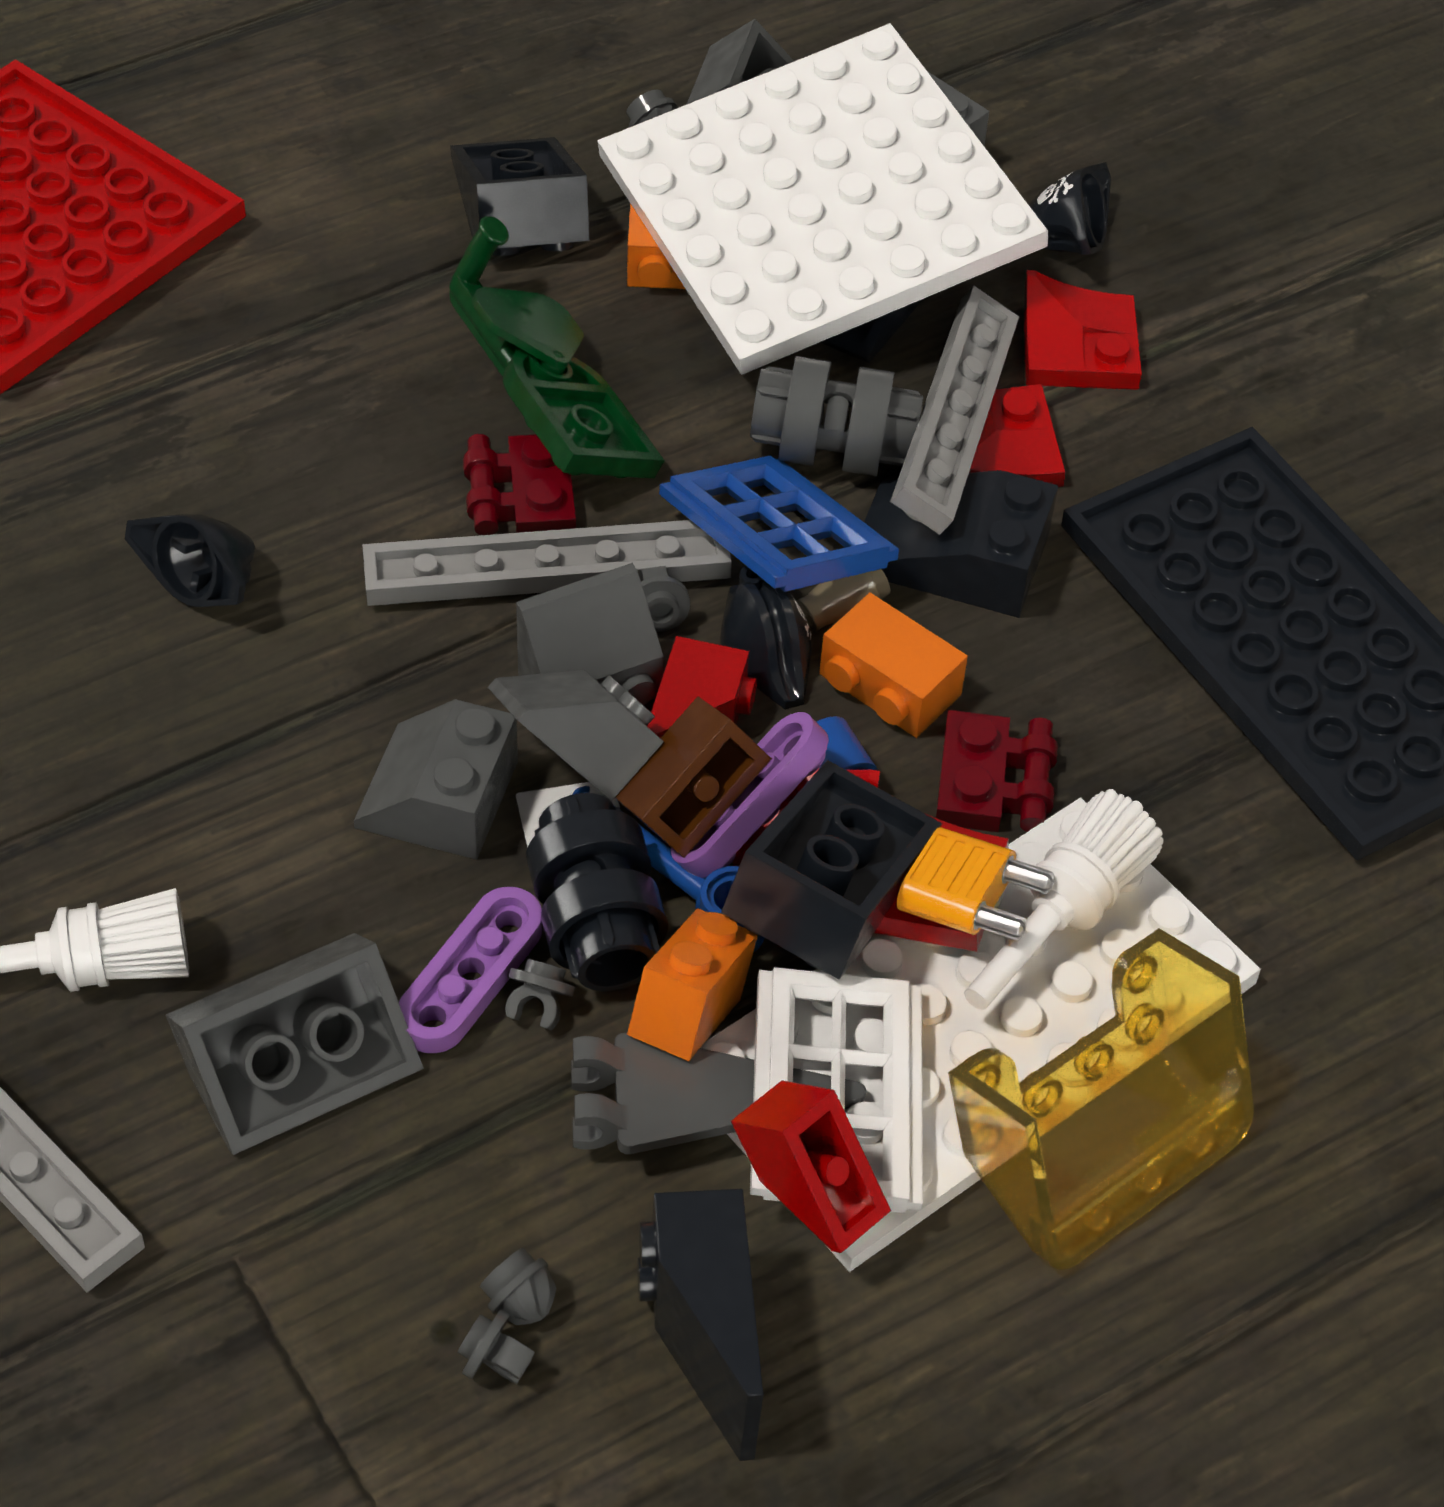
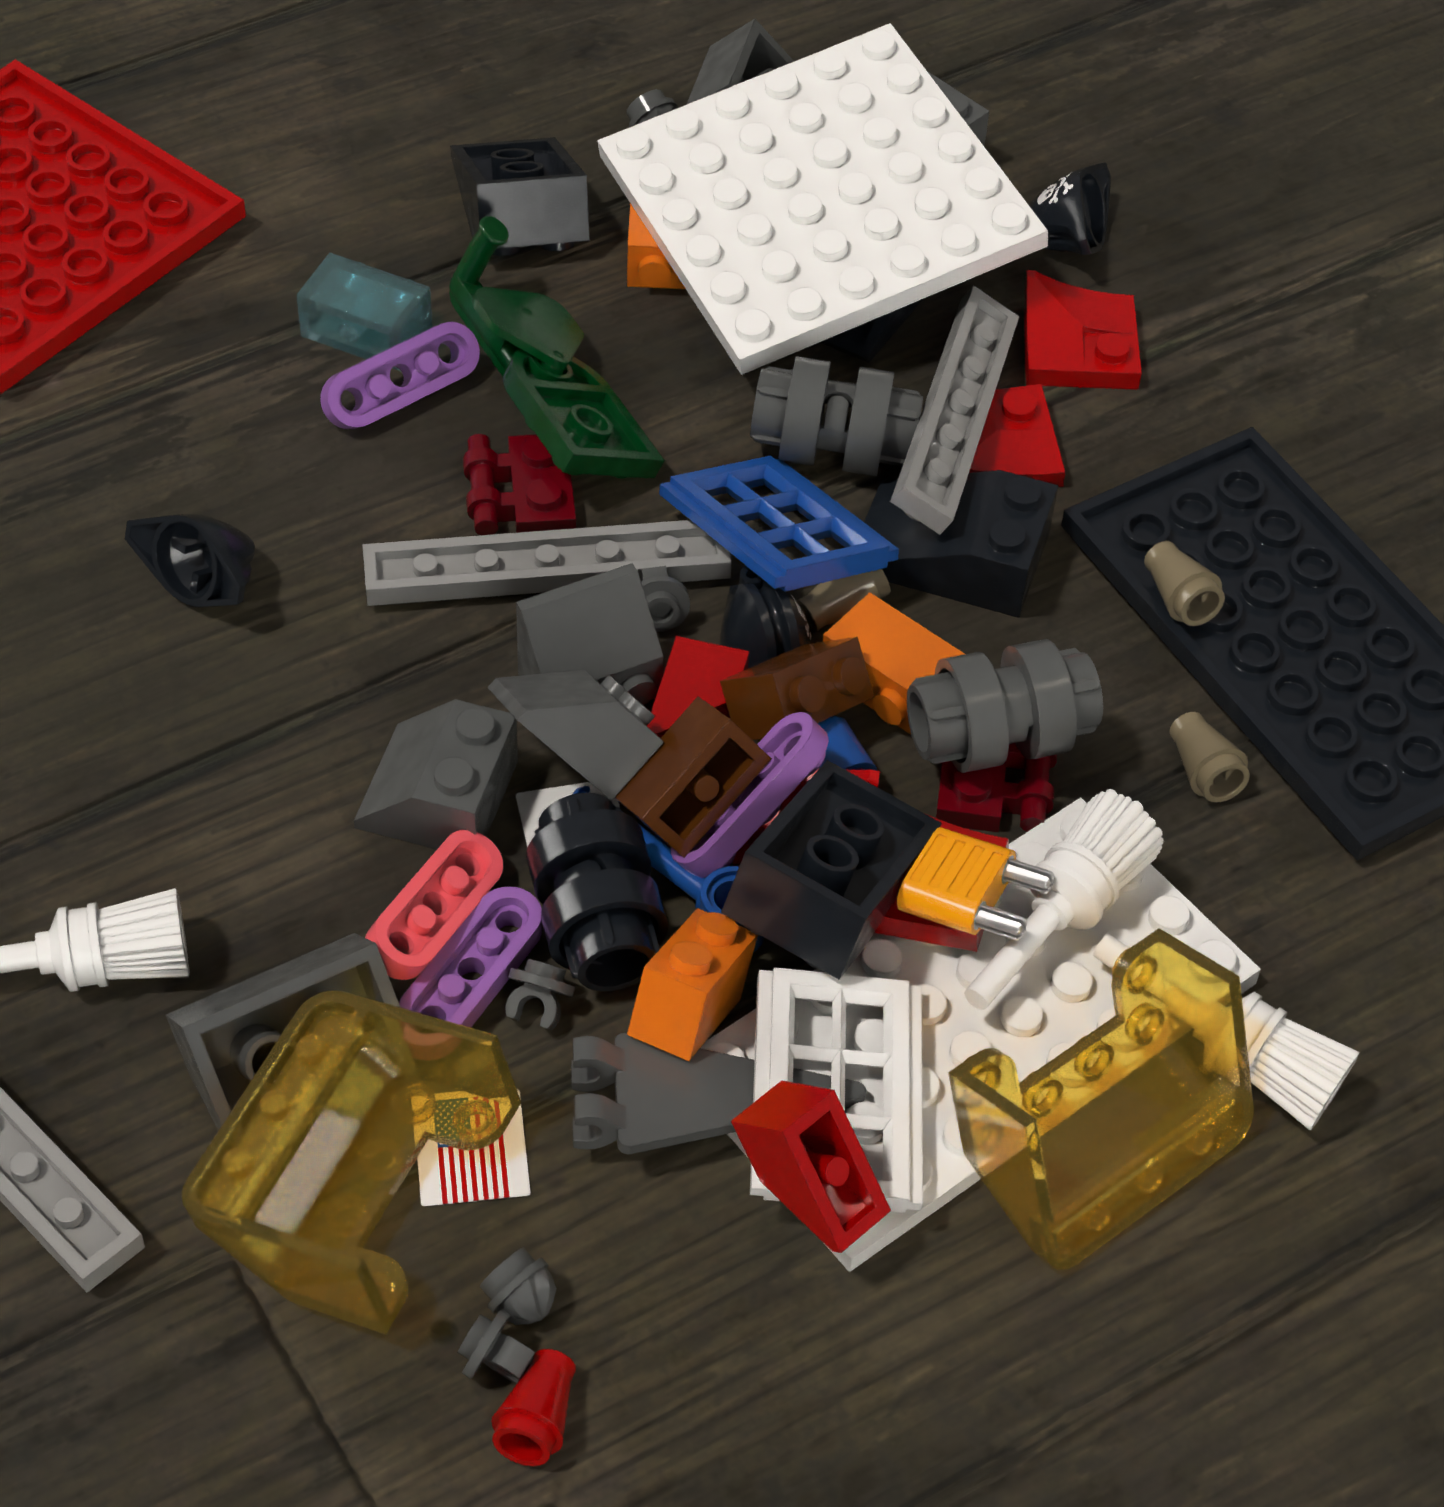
(332, 1137): none -> clear yellow windscreen
(361, 307): none -> clear light blue brick
(421, 369): none -> medium lavender plate
(435, 903): none -> coral plate
(482, 1174): none -> sticker
(534, 1414): none -> red cone
(703, 1304): black slope -> none
(808, 679): none -> reddish brown brick
(1033, 700): none -> dark grey piece
(1186, 586): none -> dark tan cone
(1210, 760): none -> dark tan cone
(1285, 1058): none -> white piece

